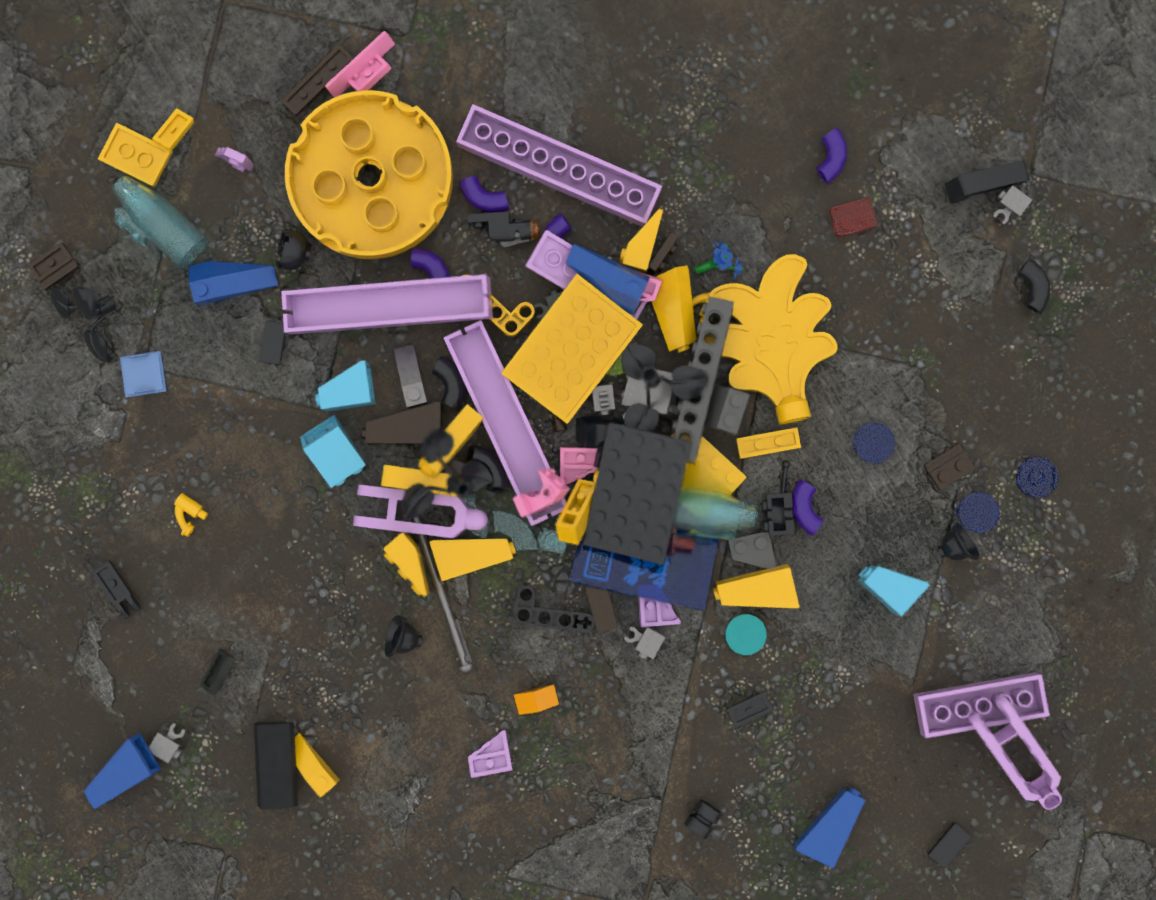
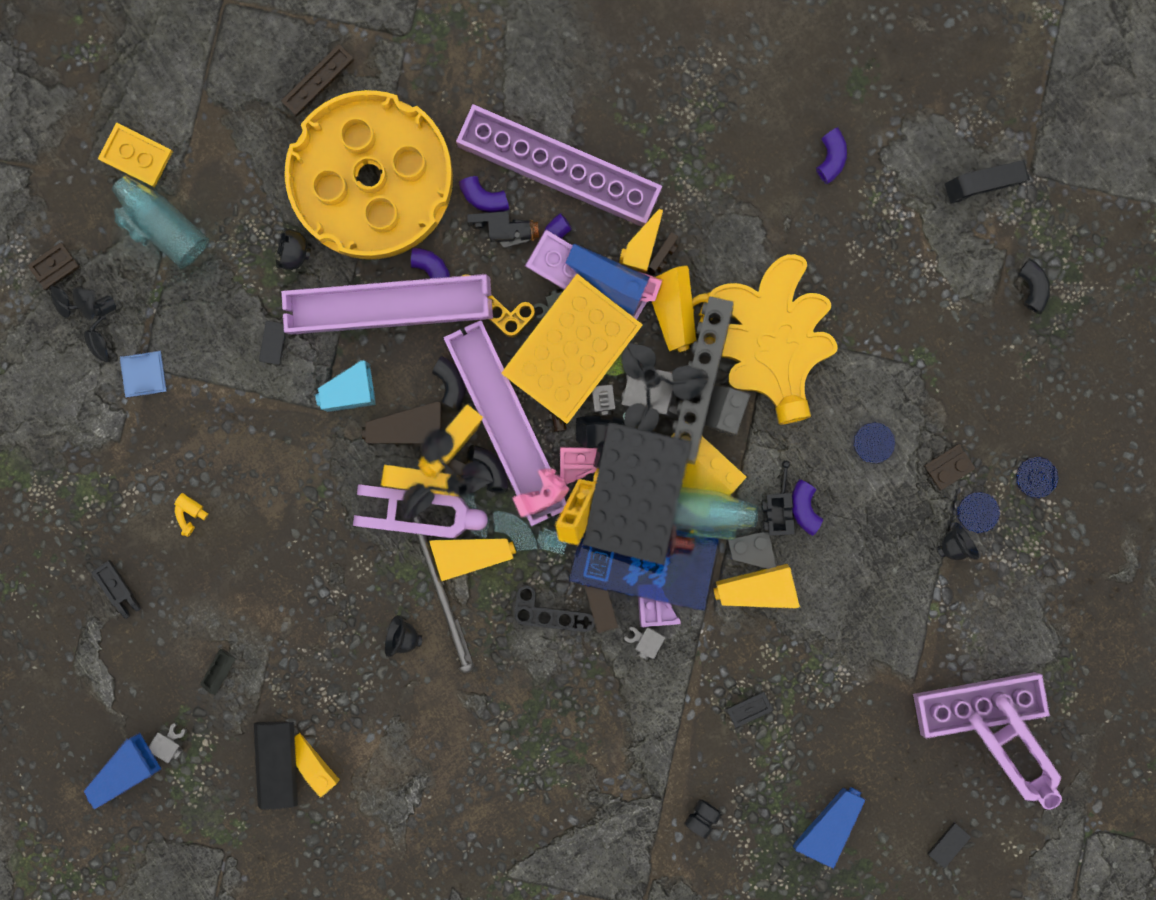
(173, 130): yellow plate -> none
(224, 280): blue wedge -> none
(238, 160): lavender wing -> none
(332, 451): medium azure slope -> none
(364, 69): bright pink bracket -> none
(408, 558): yellow slope -> none
(410, 376): flat silver slope -> none
(491, 757): lavender wing -> none
(536, 699): light orange slope -> none
(721, 260): blue plant -> none
(745, 634): teal tile -> none
(768, 443): yellow plate -> none
(853, 217): clear red plate -> none
(892, 588): medium azure slope -> none
(1011, 203): flat silver brick -> none

